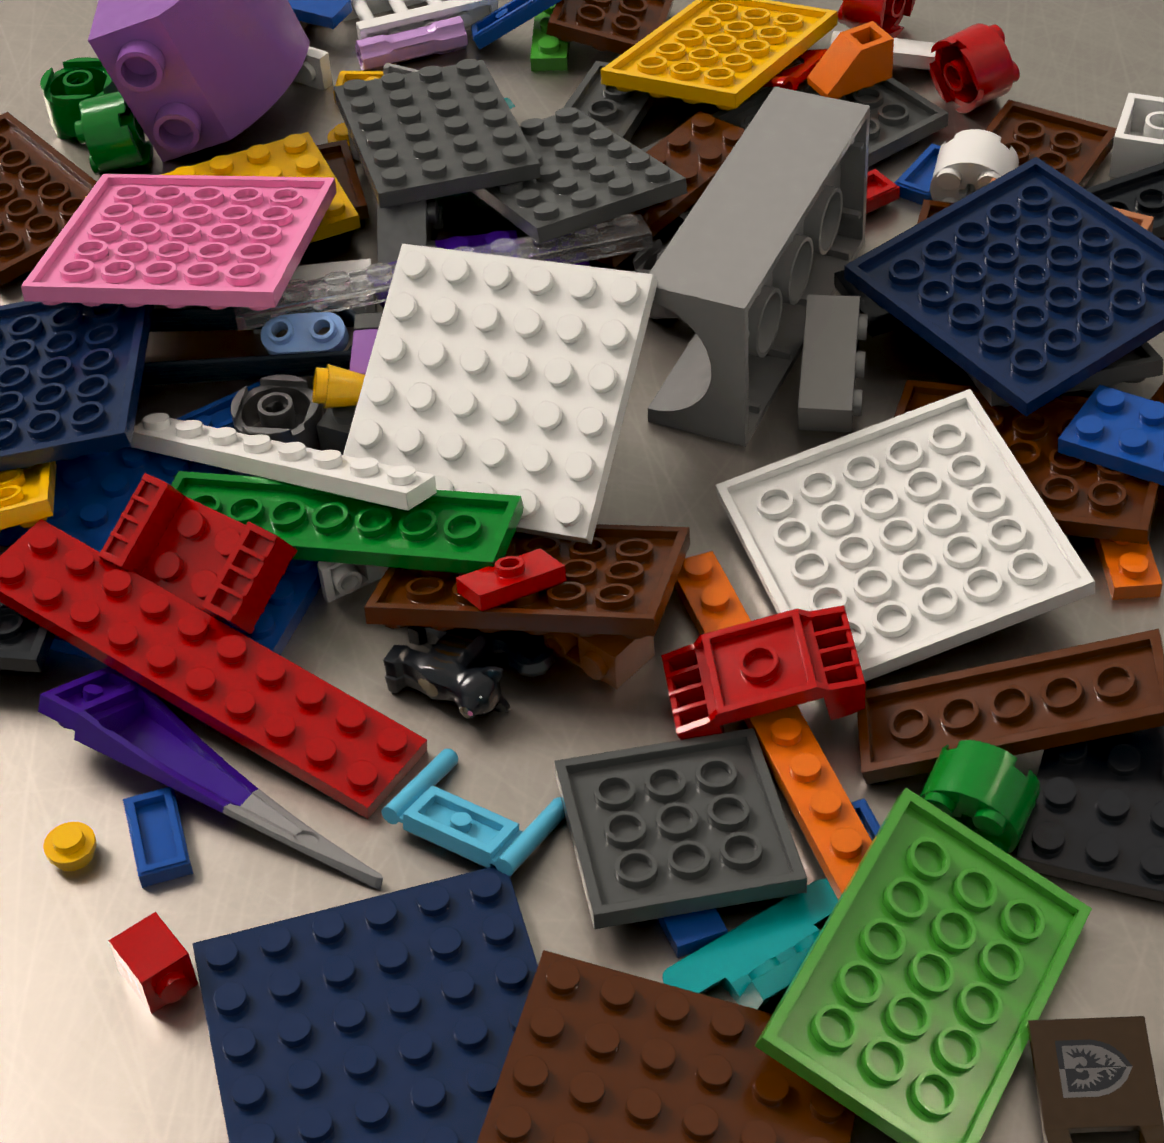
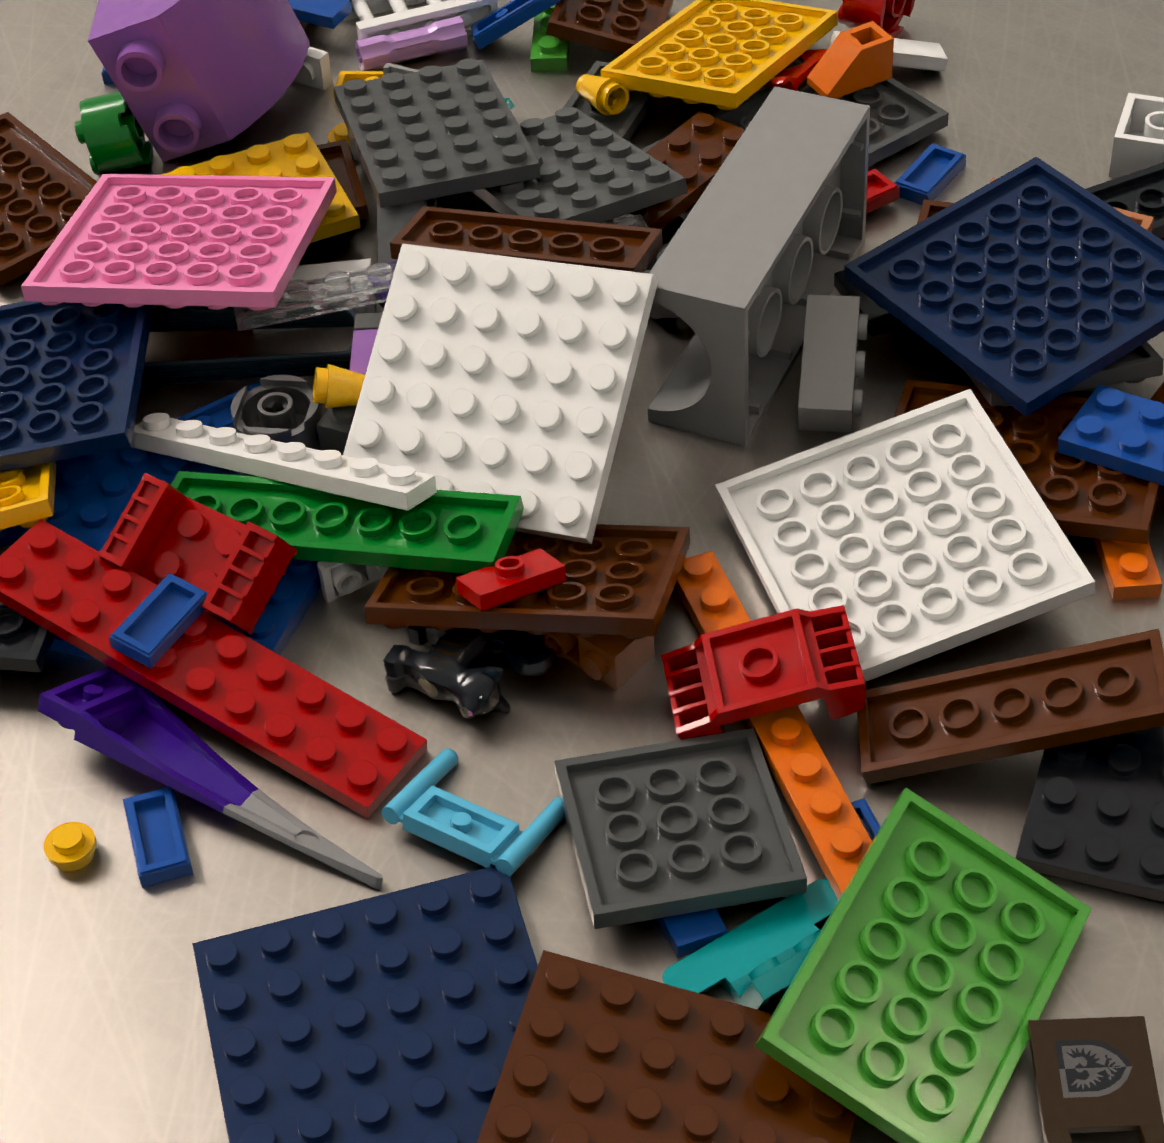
(67, 87): green brick -> none
(153, 962): red brick -> none
(159, 620): none -> blue tile
(303, 334): light blue plate -> none
(532, 238): none -> reddish brown plate
(603, 93): none -> yellow cone
(970, 164): white brick -> none
(973, 67): red brick -> none
(983, 791): green brick -> none
(1060, 140): reddish brown plate -> none

